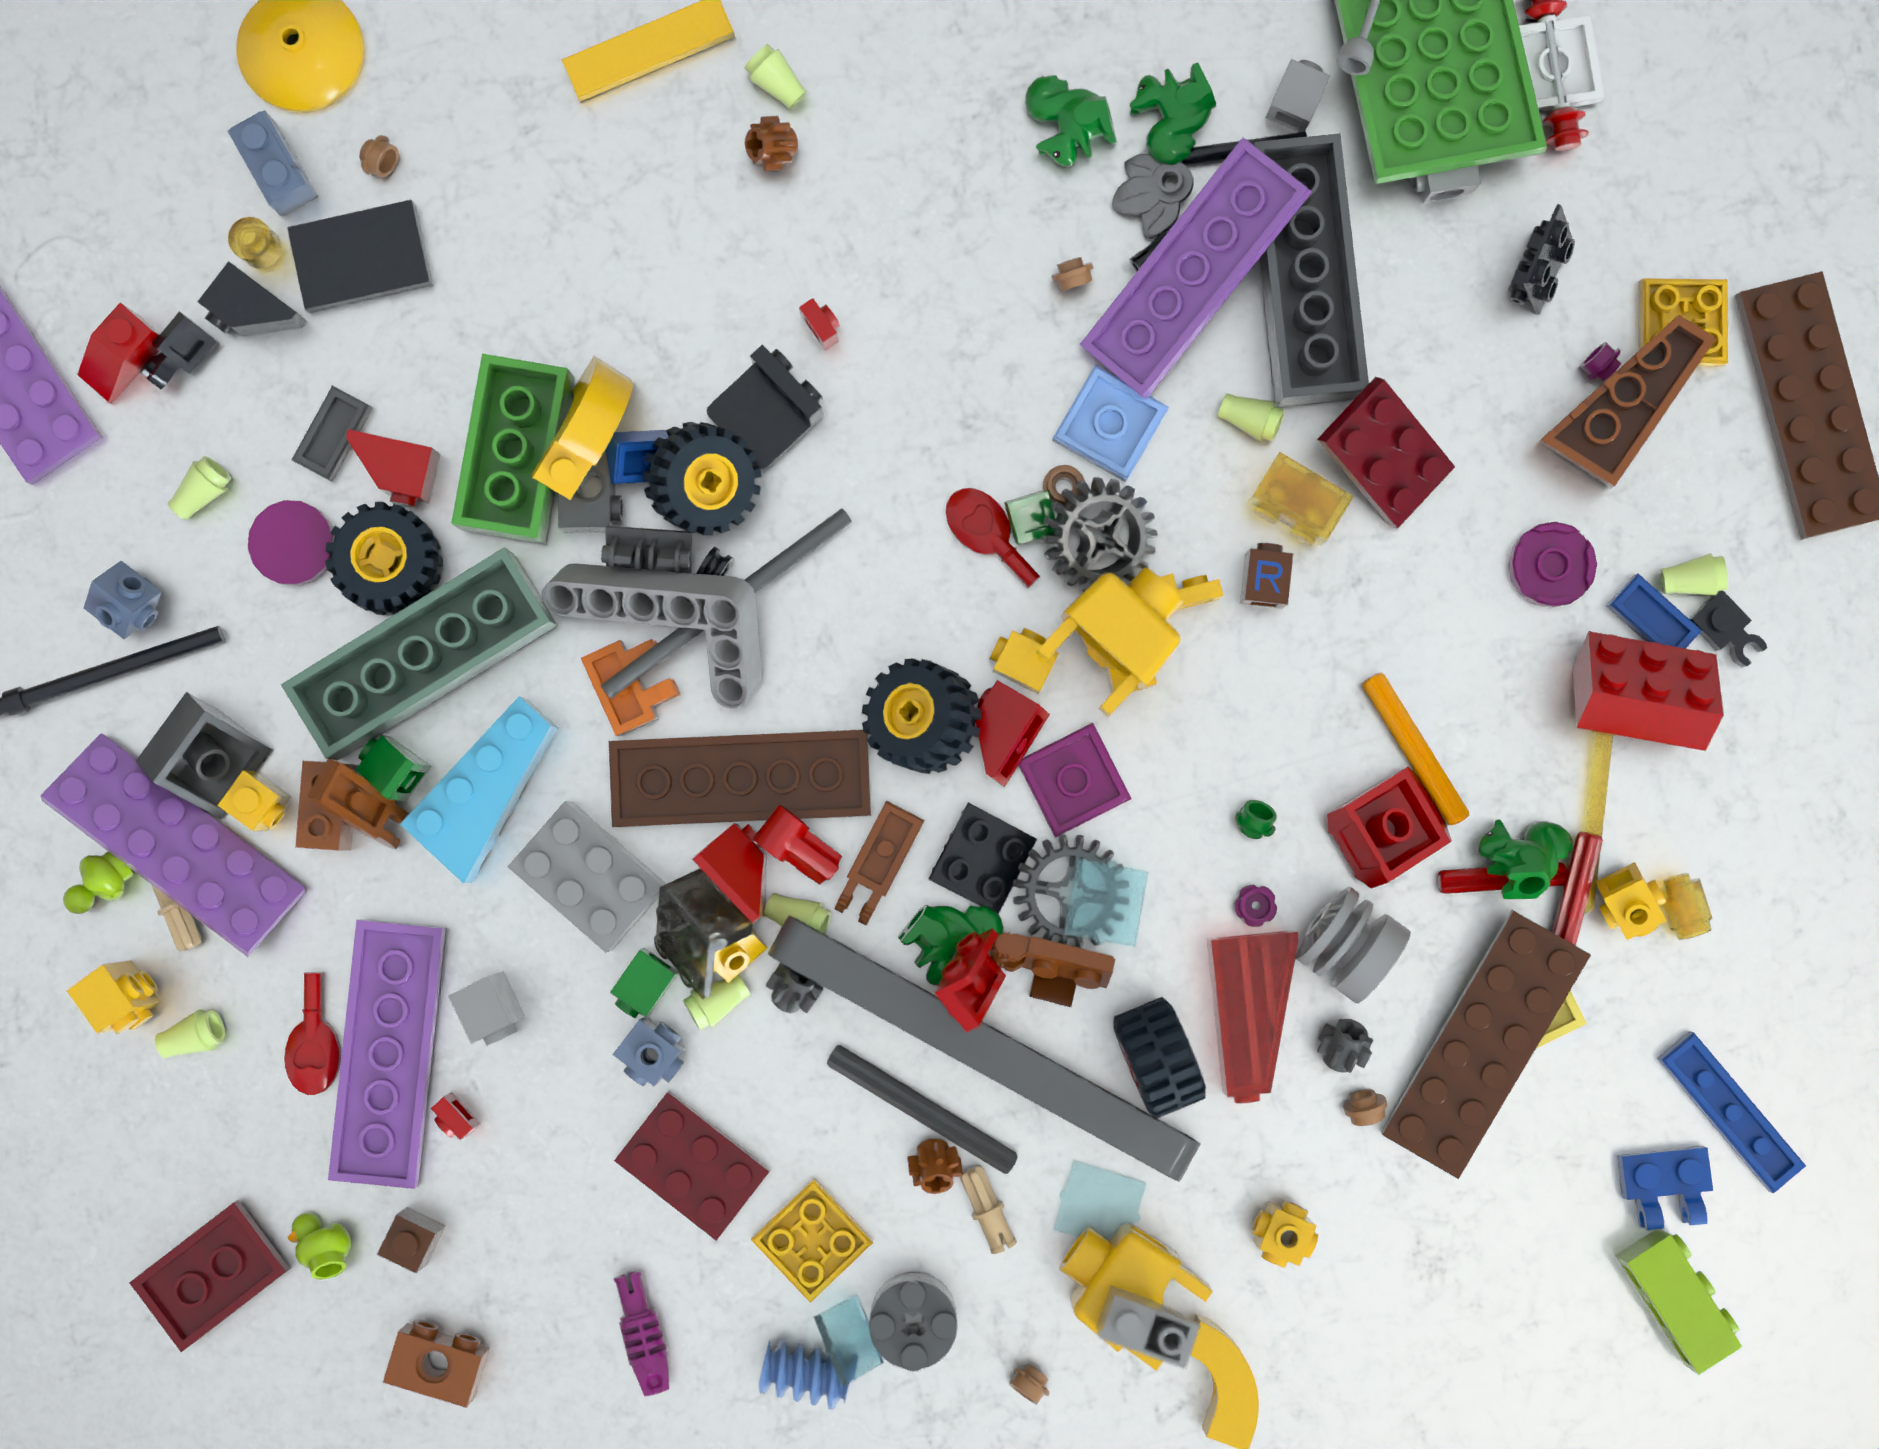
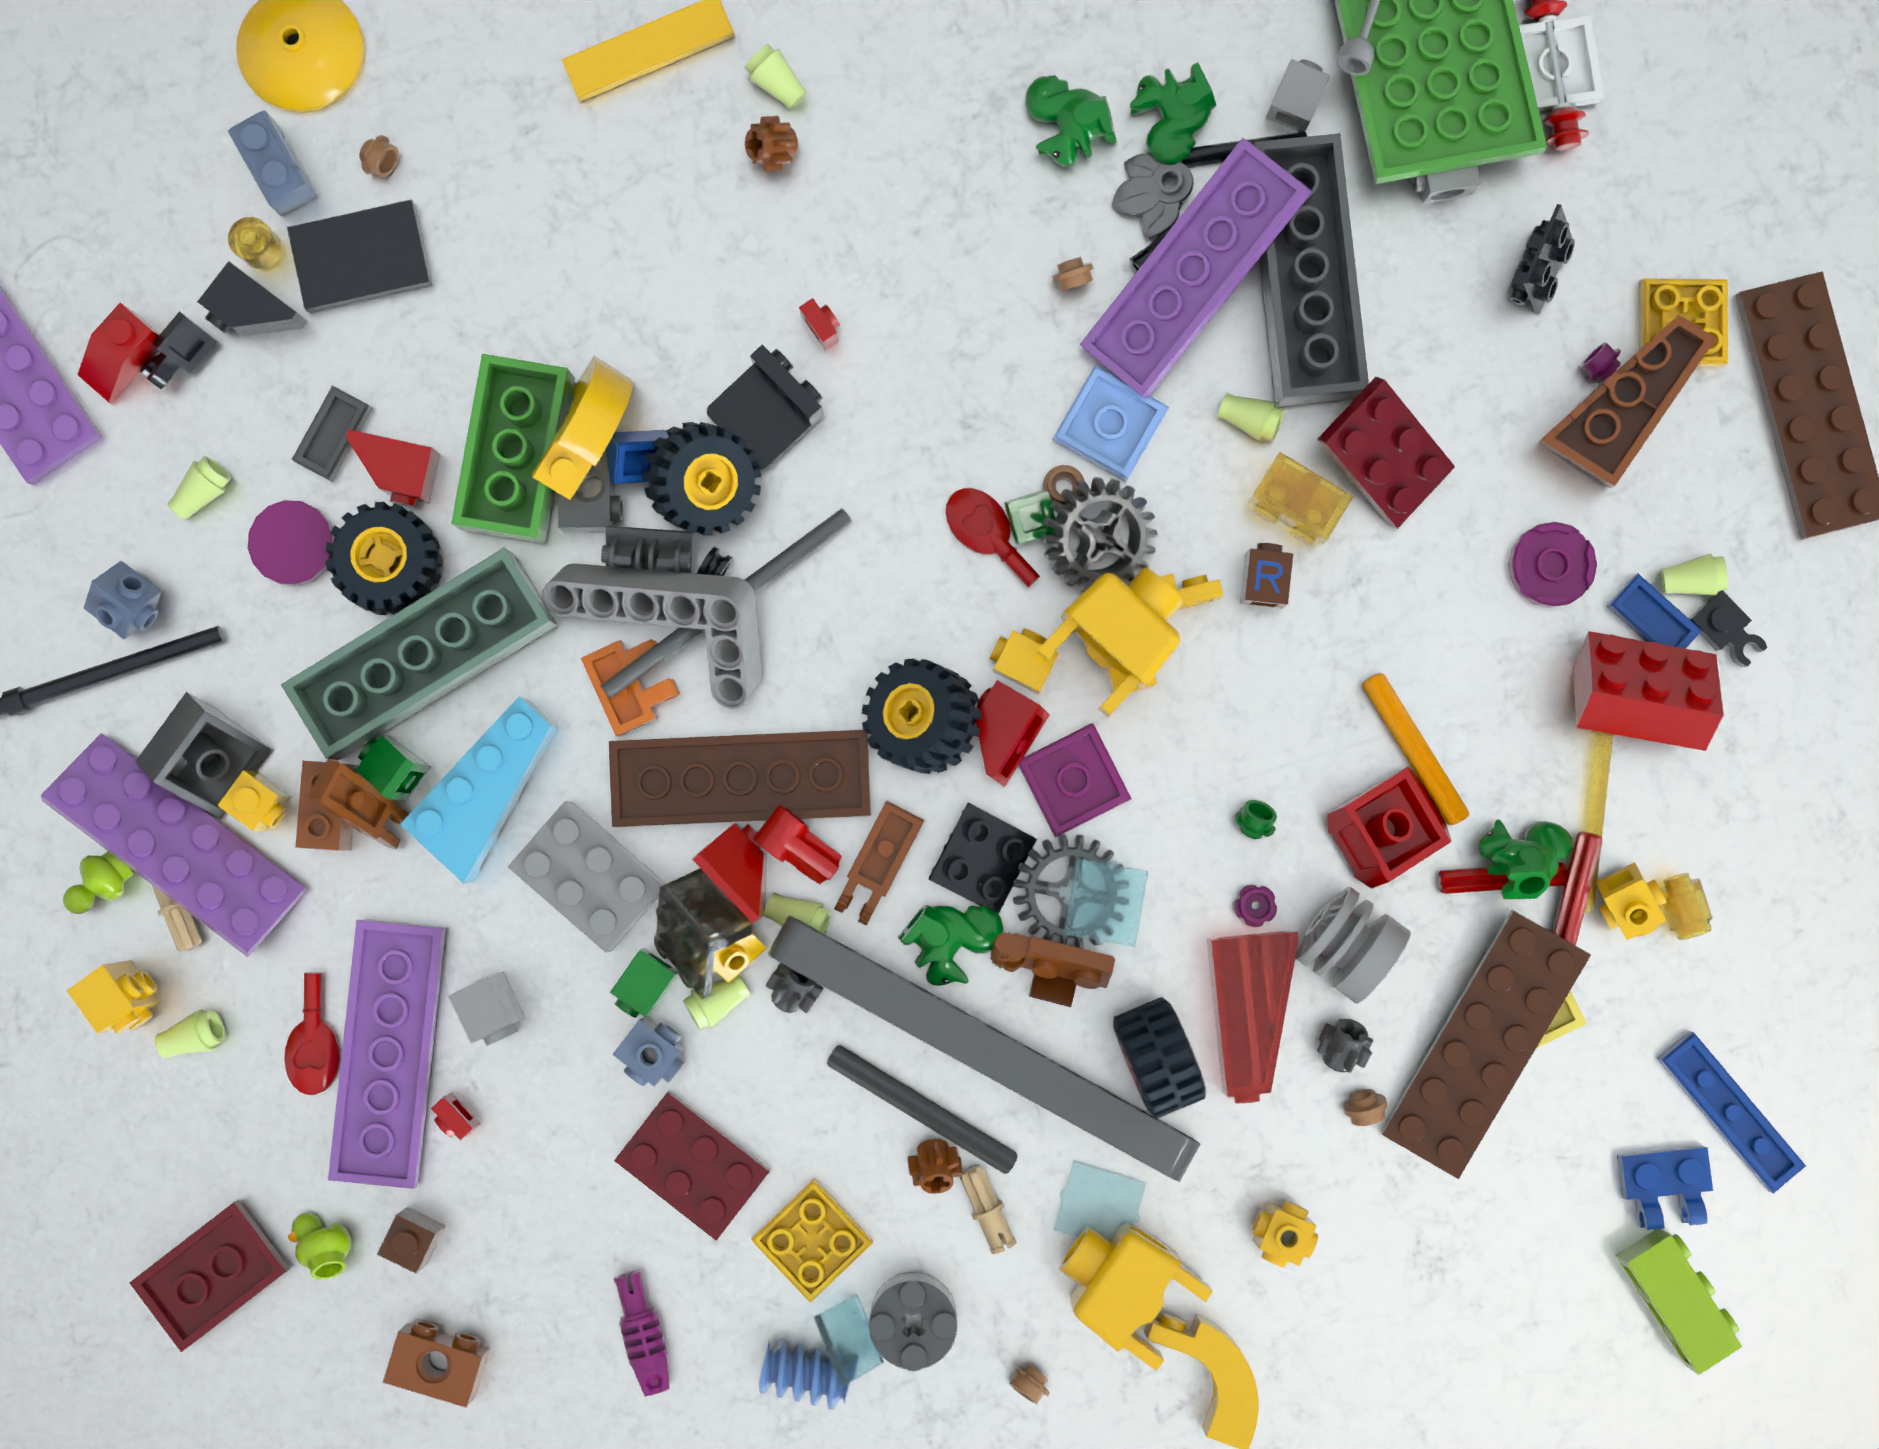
(971, 980): red bracket -> none
(1147, 1327): light grey slope -> none

